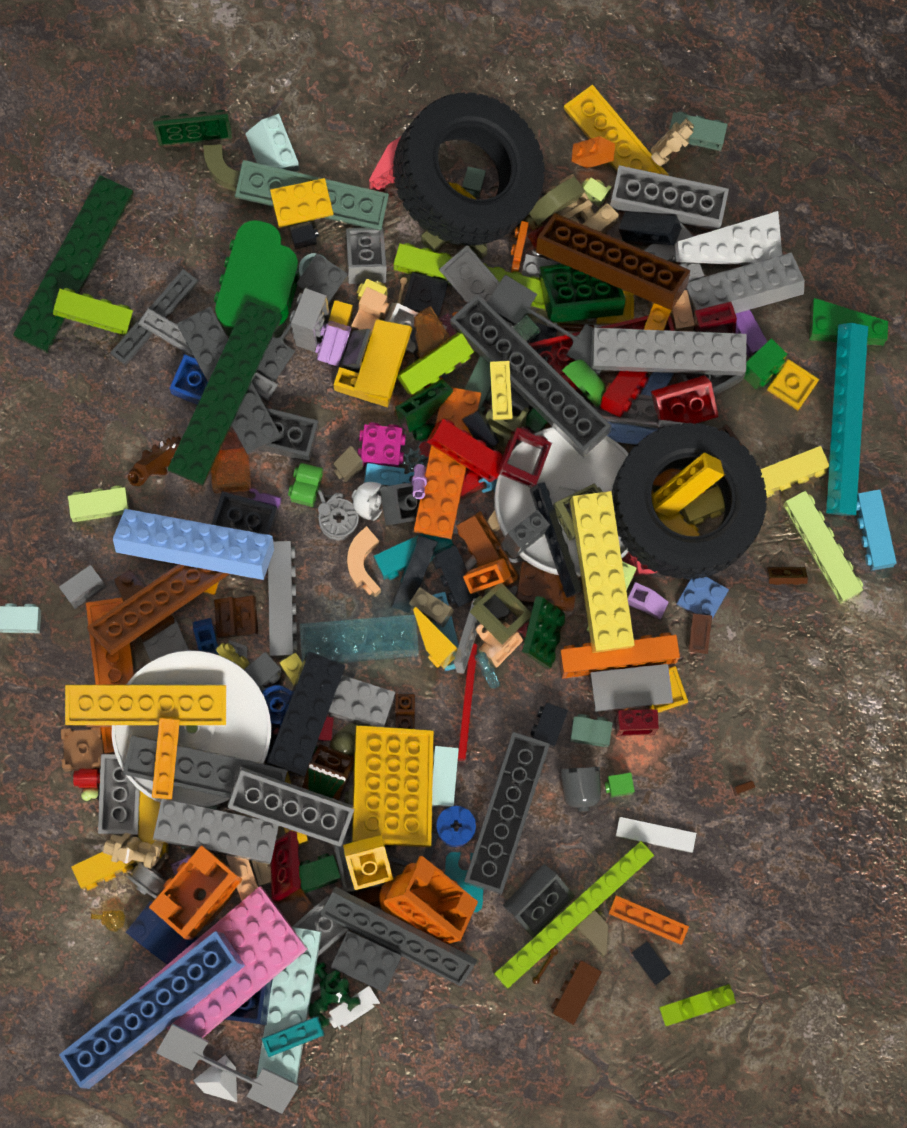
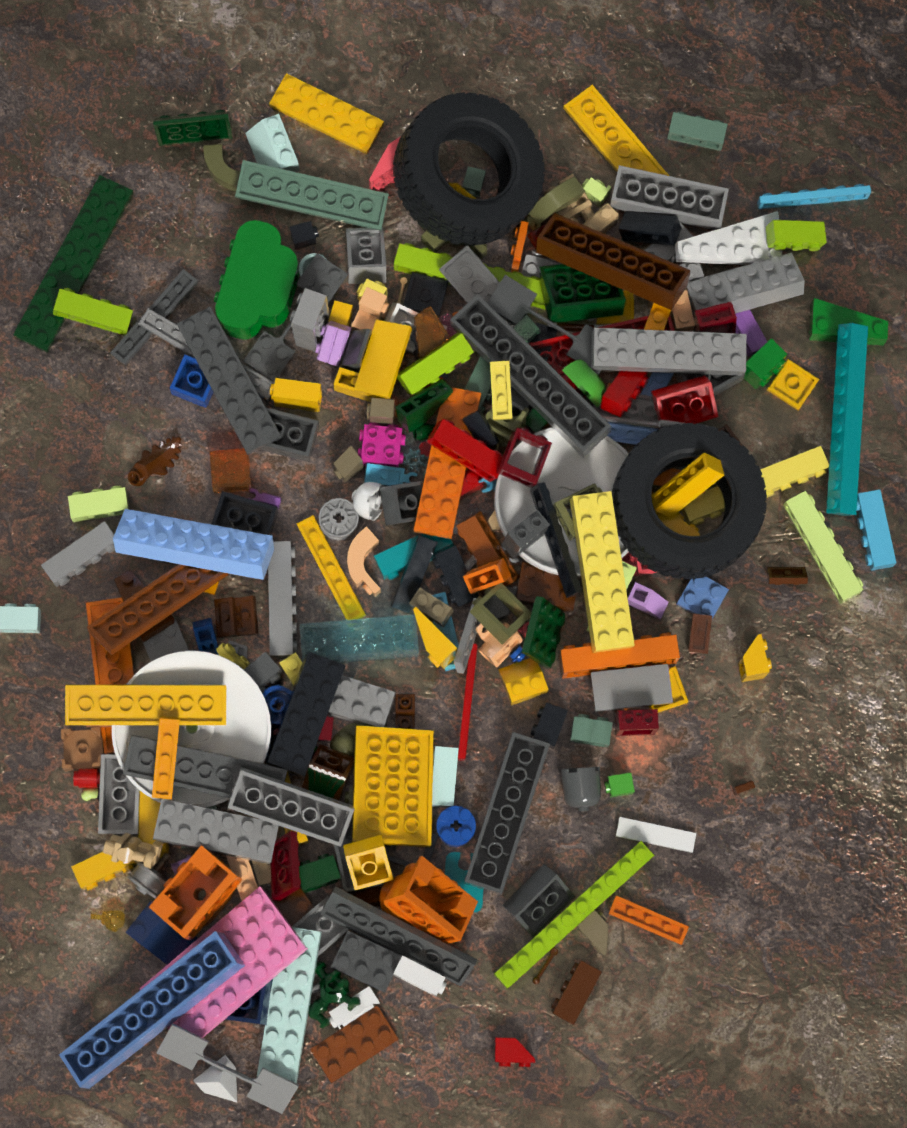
(79, 555): none -> light grey brick
(82, 586): light grey hinge -> none
(224, 393): dark green plate -> none
(293, 1036): teal tile -> none
(296, 394): none -> yellow brick
(301, 202): yellow plate -> none
(306, 484): bright green brick -> none
(324, 508): light grey piece -> none
(326, 113): none -> yellow plate
(330, 569): none -> yellow tile
(354, 1044): none -> dark orange plate
(381, 411): none -> dark tan brick
(419, 481): lavender pin -> none
(420, 976): none -> white window
(487, 670): clear light blue axle -> none
(512, 1051): none -> red slope
(517, 654): none -> blue plate
(523, 681): none -> yellow slope
(593, 152): orange brick -> none
(651, 963): black tile -> none
(672, 142): tan hips -> none
(697, 1005): lime arch -> none
(754, 662): none -> yellow slope
(796, 235): none -> lime brick
(807, 197): none -> medium azure plate

